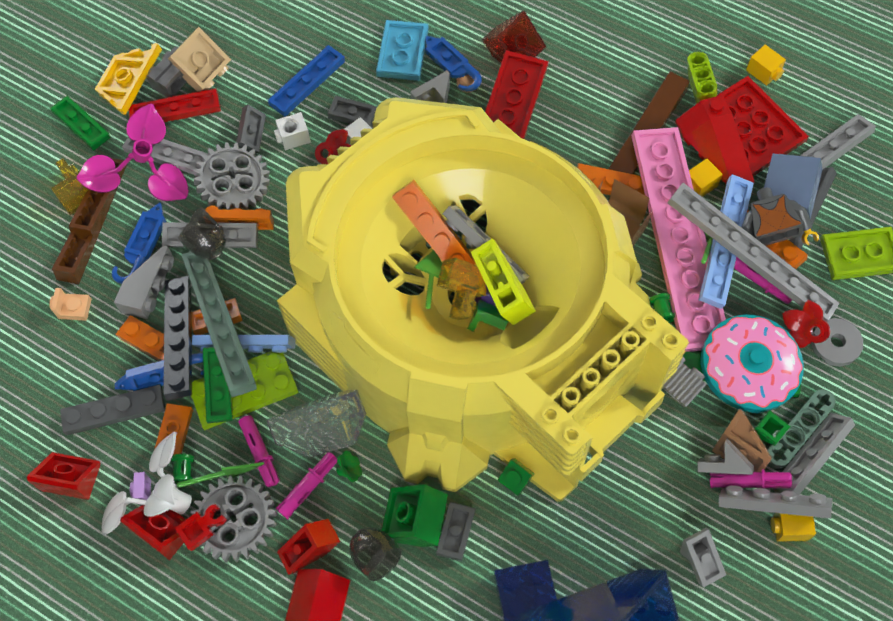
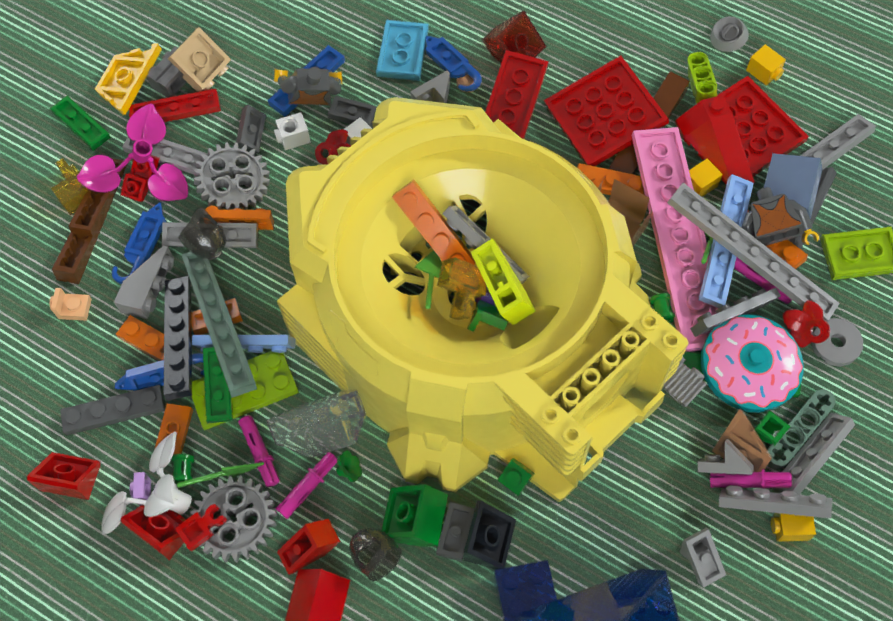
(136, 182): none -> red slope
(309, 85): none -> dark grey torso
(489, 537): none -> black slope
(604, 111): none -> red plate
(729, 34): none -> light grey hat
(742, 307): none -> plate

